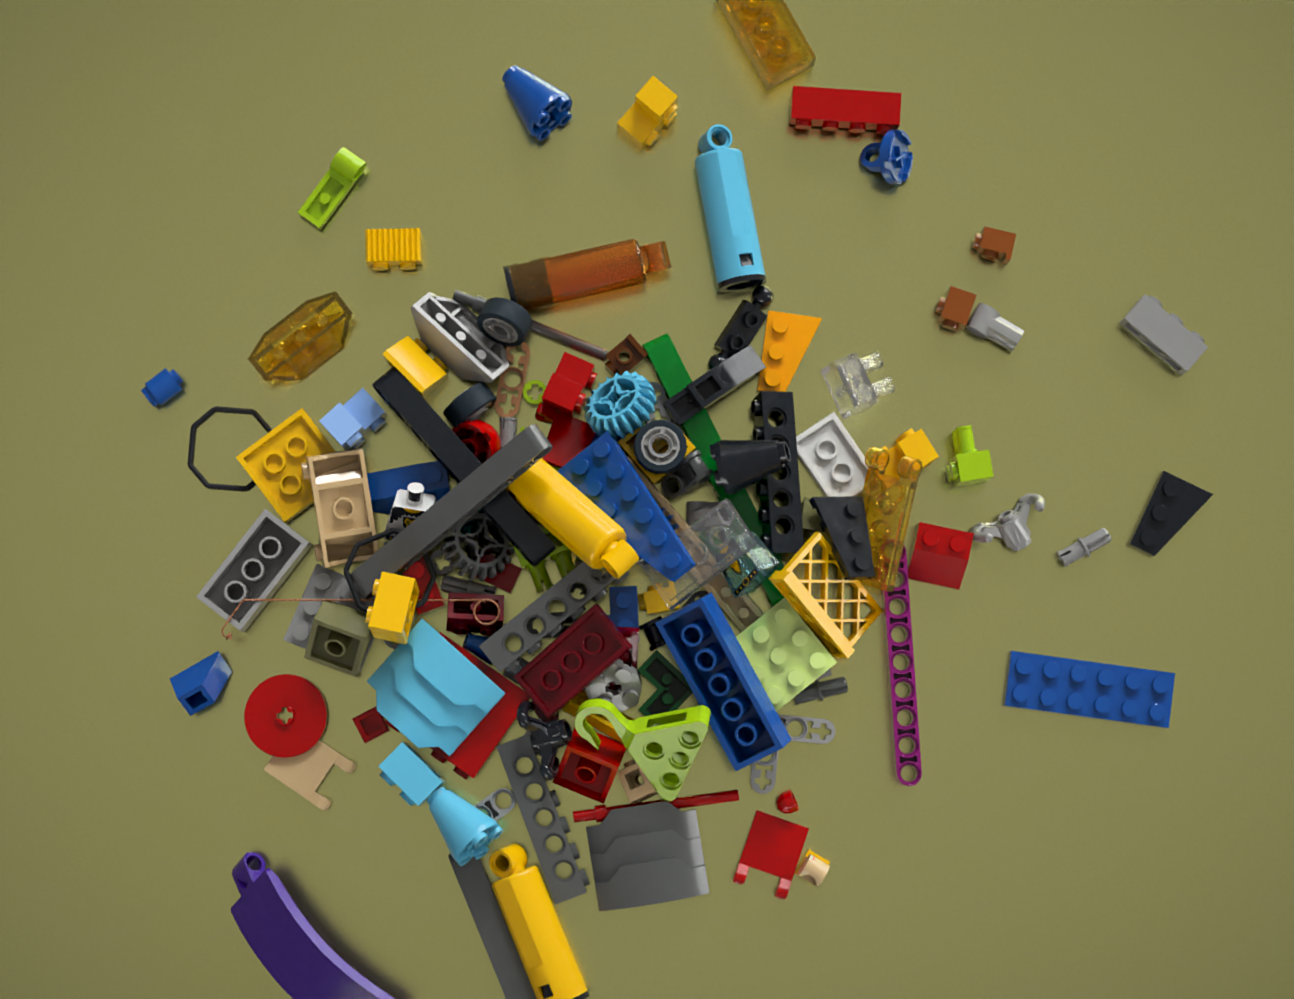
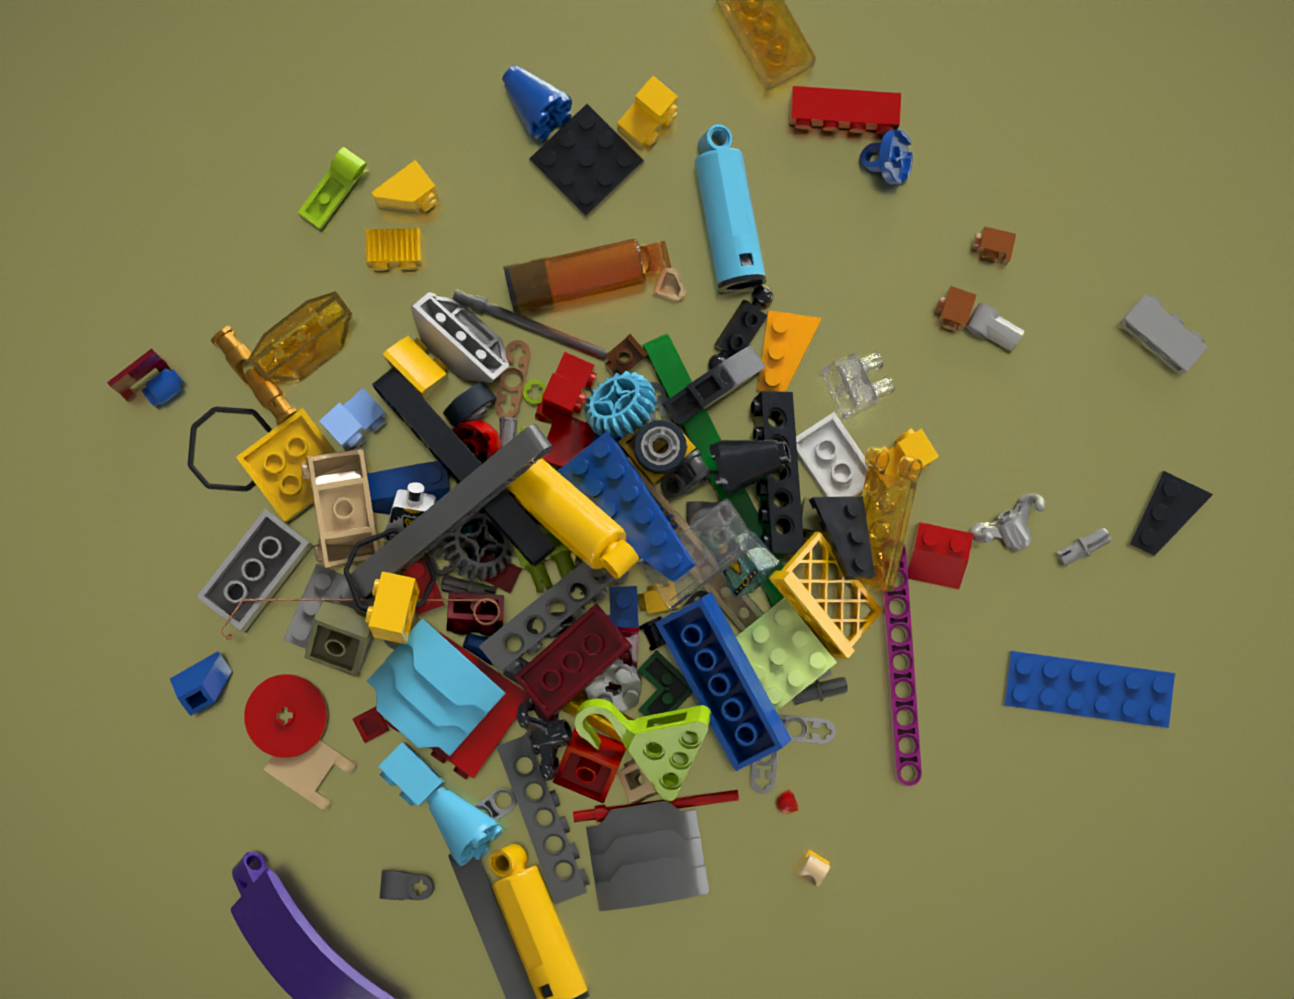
(136, 371): none -> dark red flag
(265, 391): none -> pearl gold piece
(400, 885): none -> dark grey piece
(407, 191): none -> yellow slope
(504, 321): black wheel -> none
(586, 160): none -> black plate
(669, 286): none -> tan tile
(773, 849): red flag -> none
(968, 464): lime brick -> none

